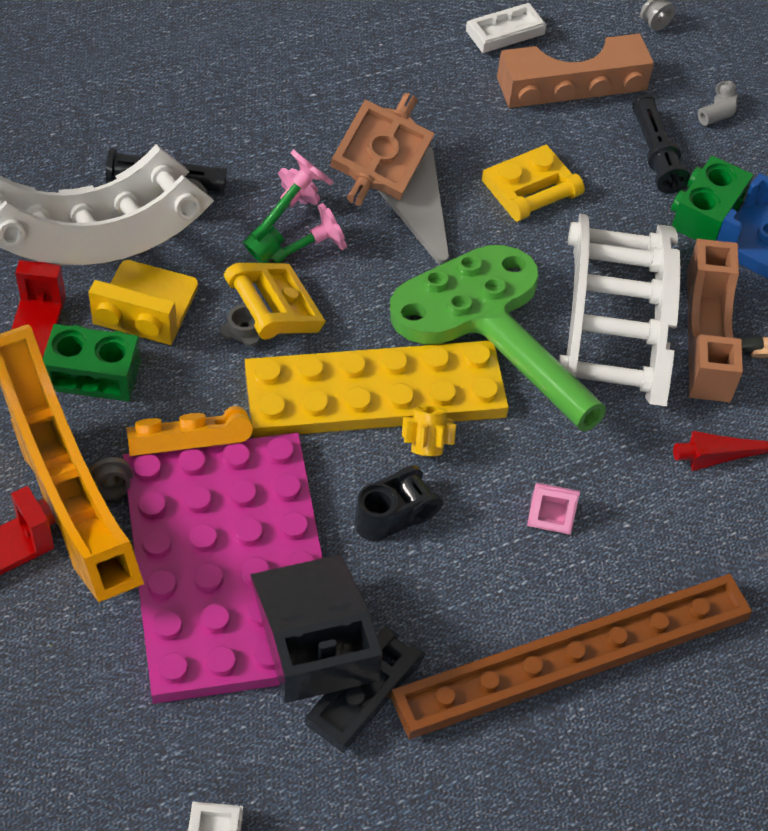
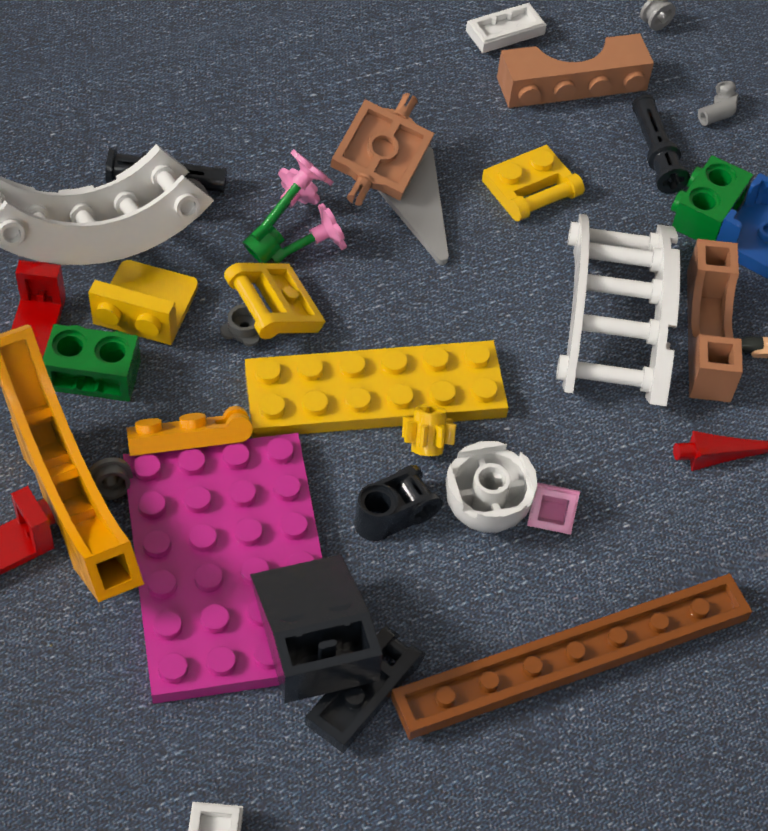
(476, 297): bright green piece -> none
(490, 486): none -> white cylinder

